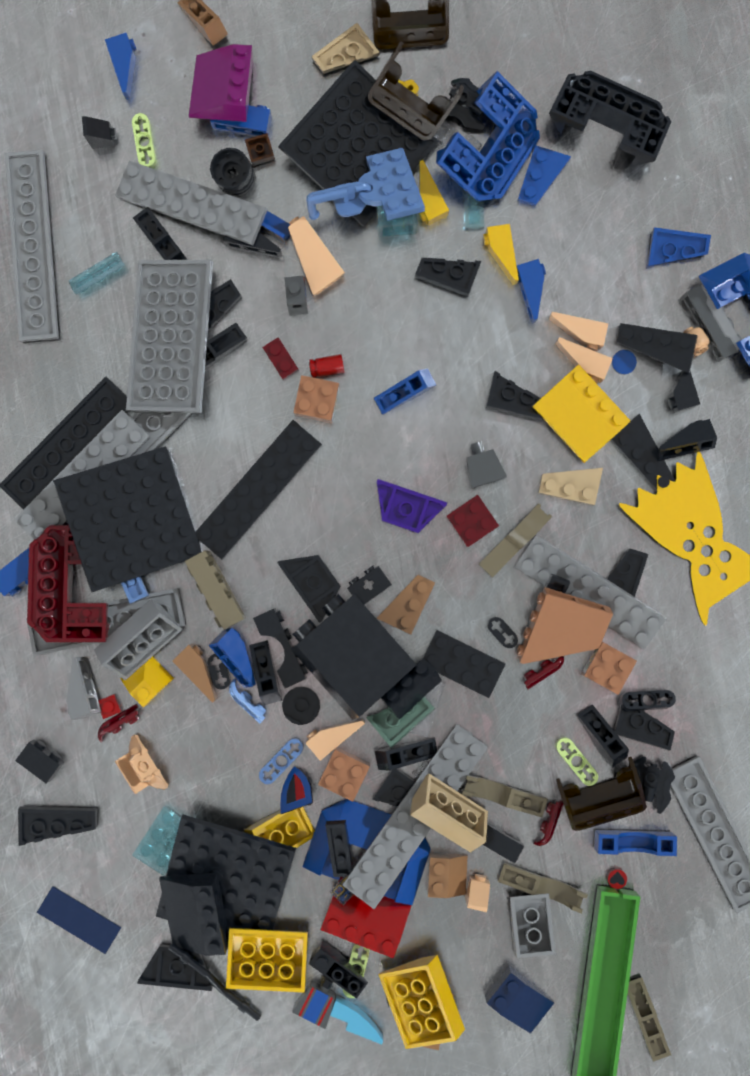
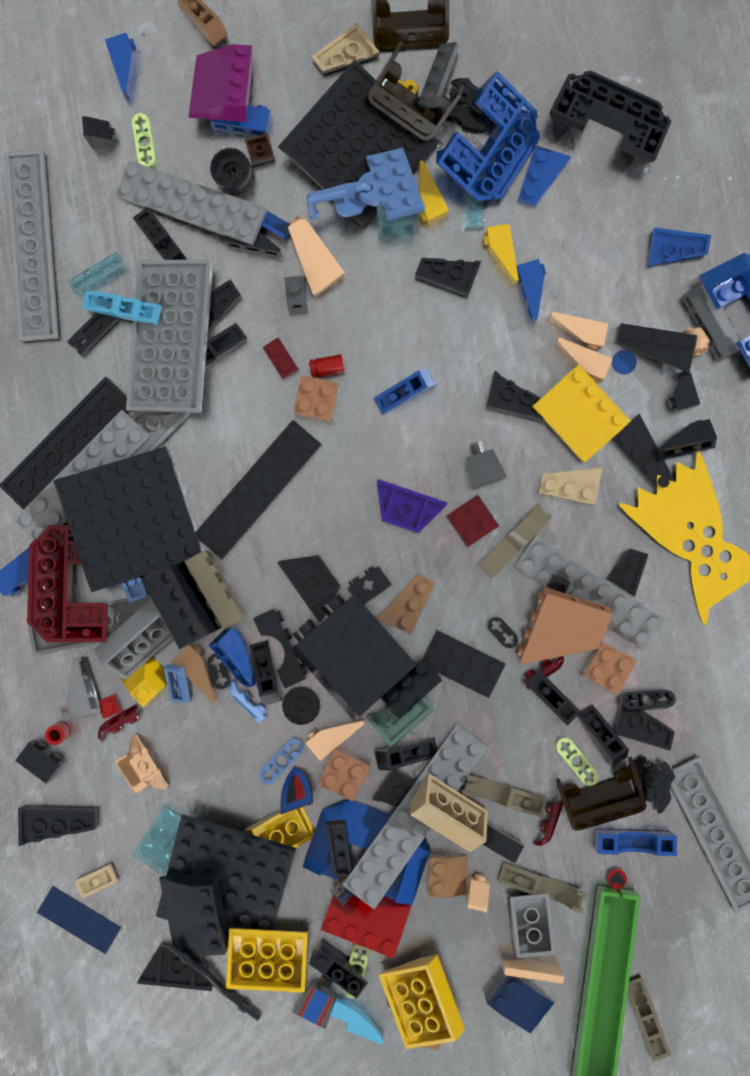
(57, 733): none -> red piece
(91, 332): none -> black plate
(96, 881): none -> tan plate
(121, 307): none -> medium azure slope
(180, 683): none -> medium blue tile
(181, 604): none -> black slope
(438, 75): none -> dark grey plate
(532, 969): none -> light nougat tile
(553, 697): none -> black slope

